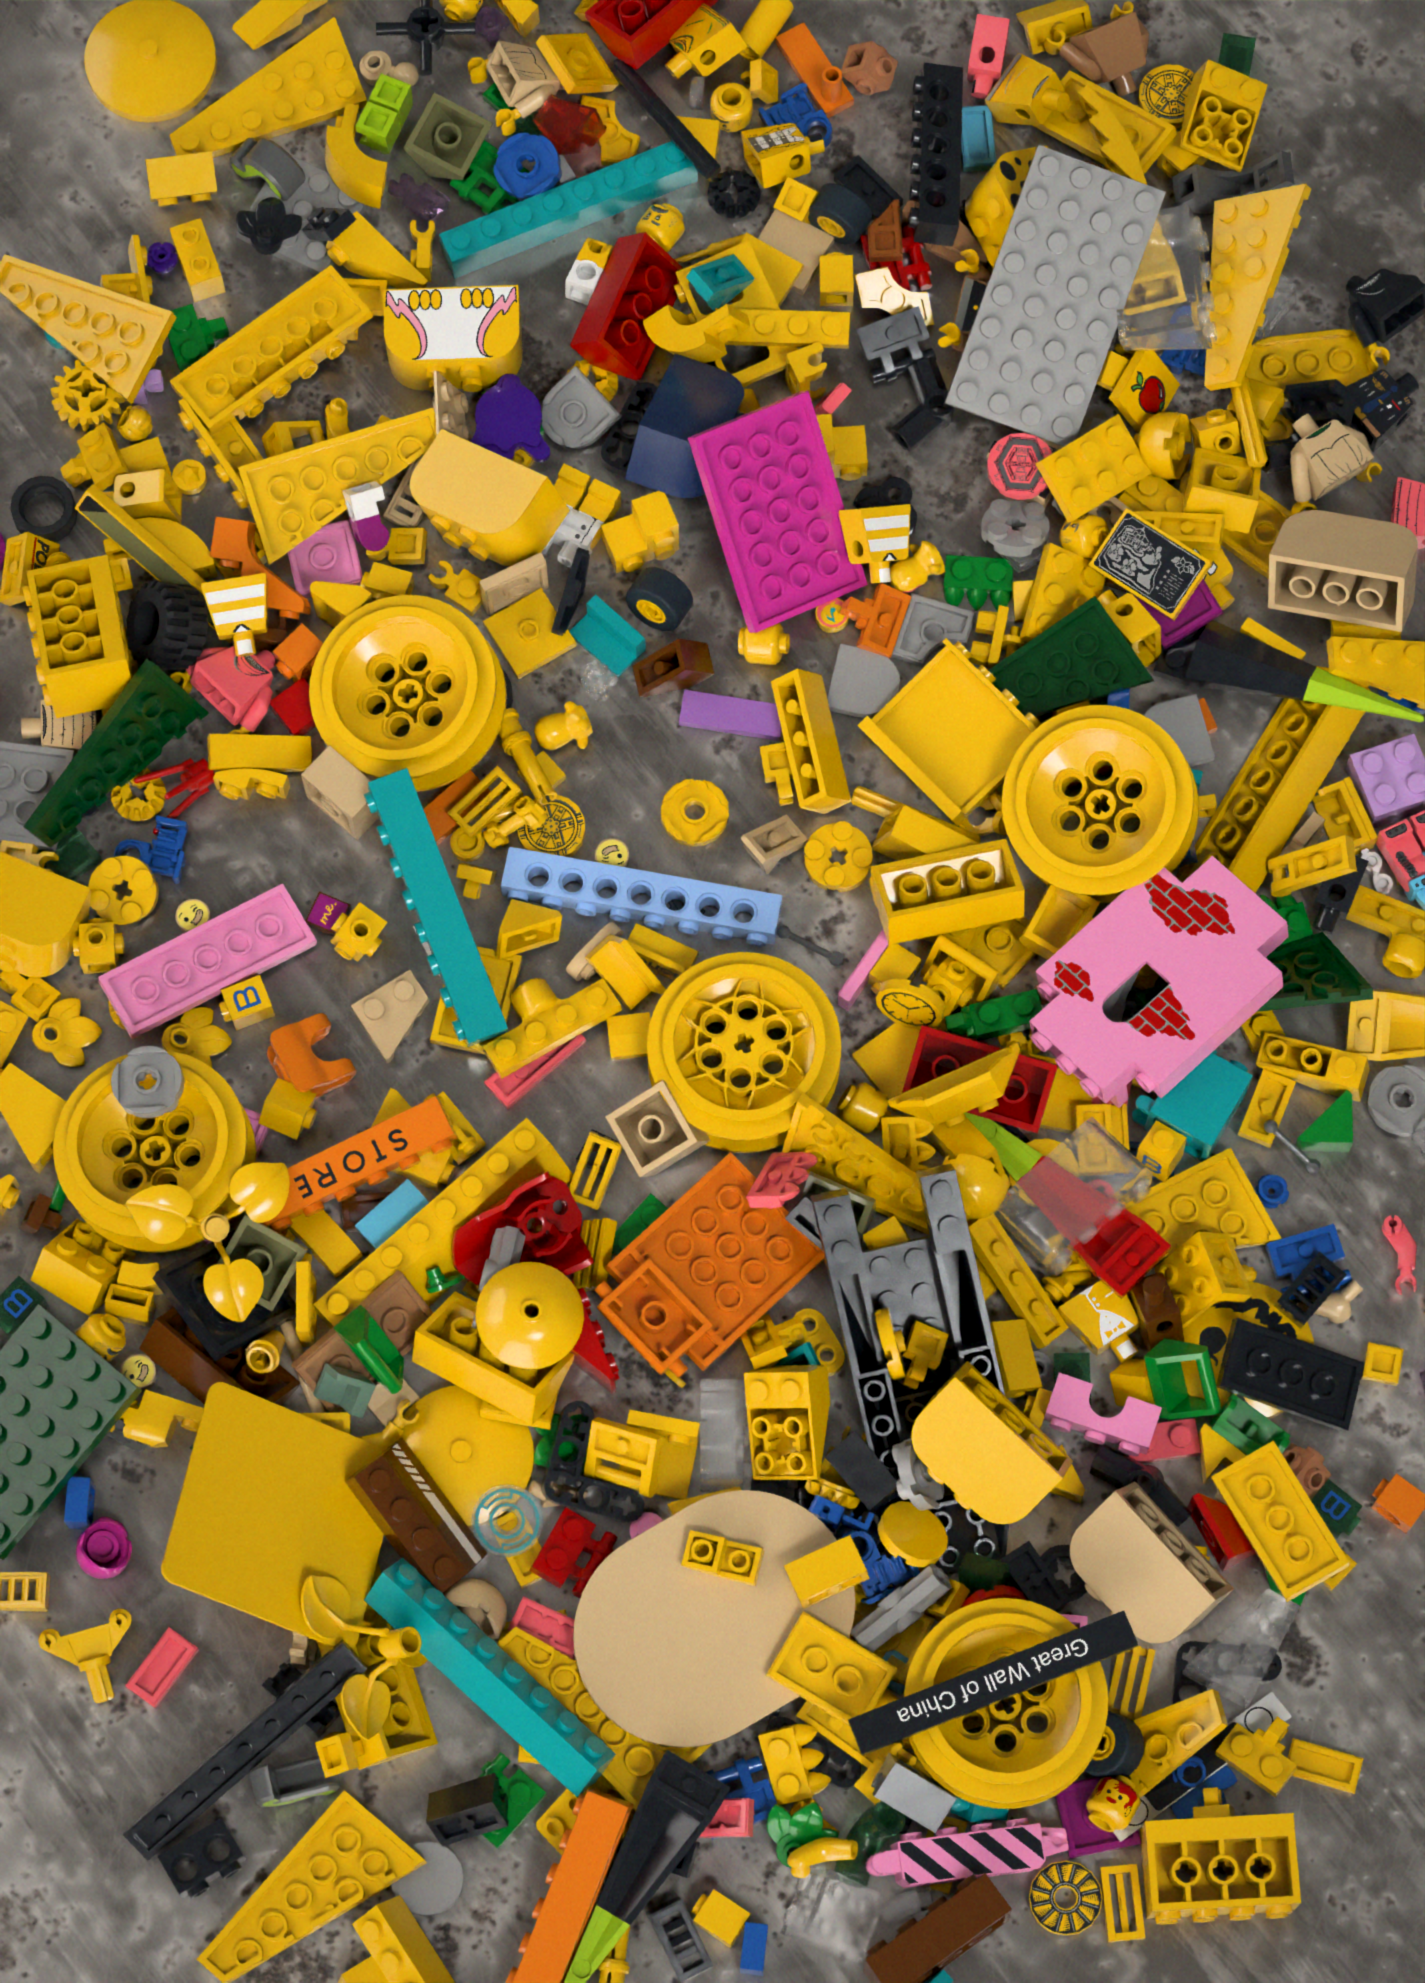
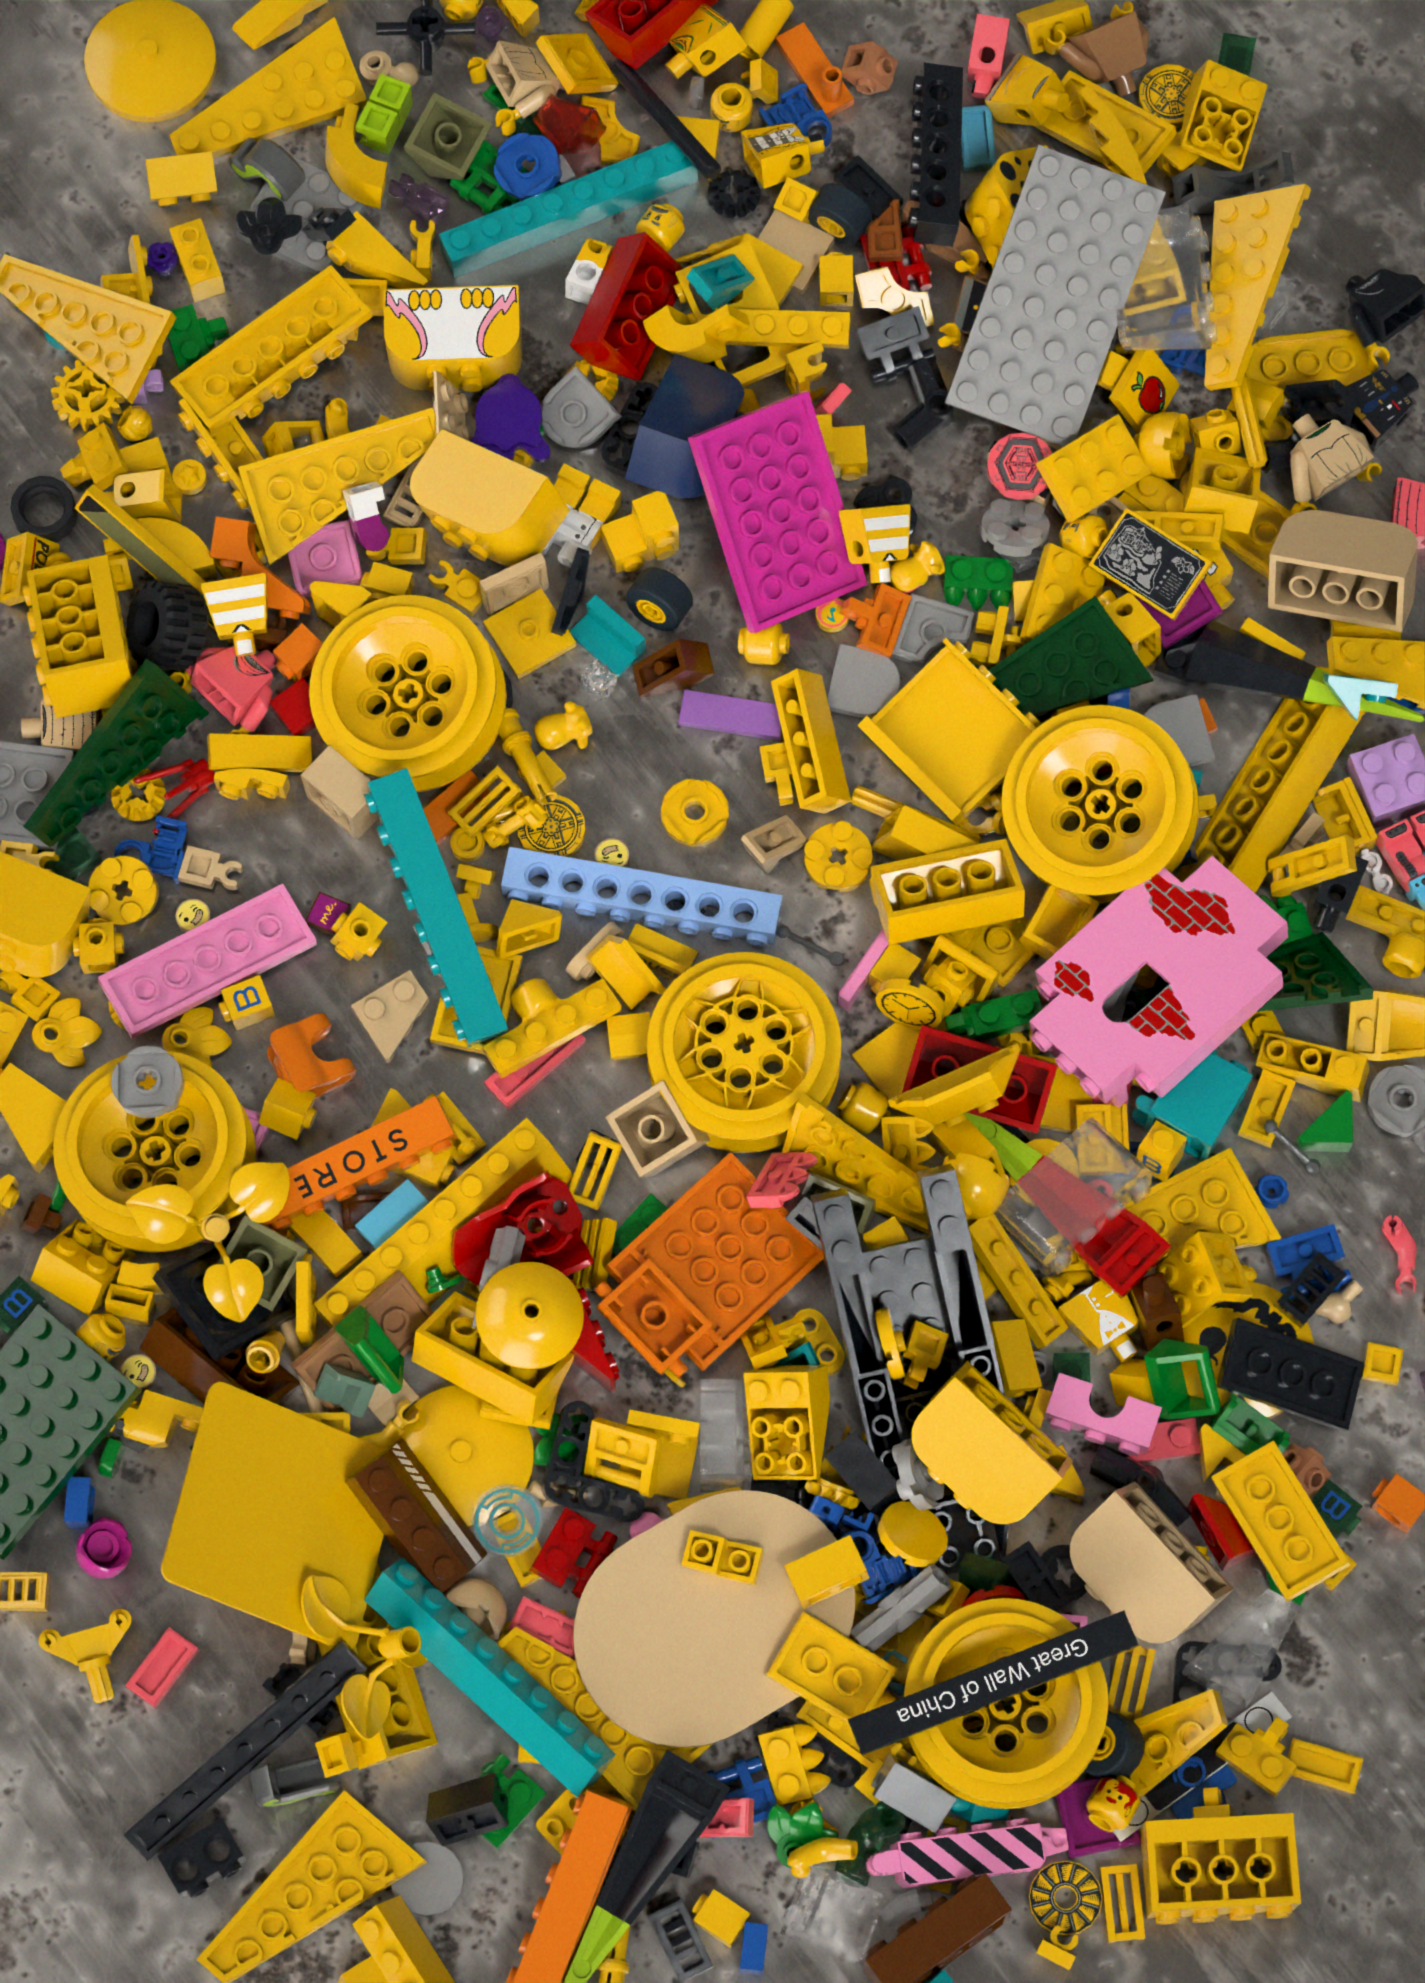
(111, 1458): none -> green tile
(203, 867): none -> tan plate
(480, 931): none -> yellow tile
(1056, 1951): none -> yellow tile
(1349, 691): none -> slope

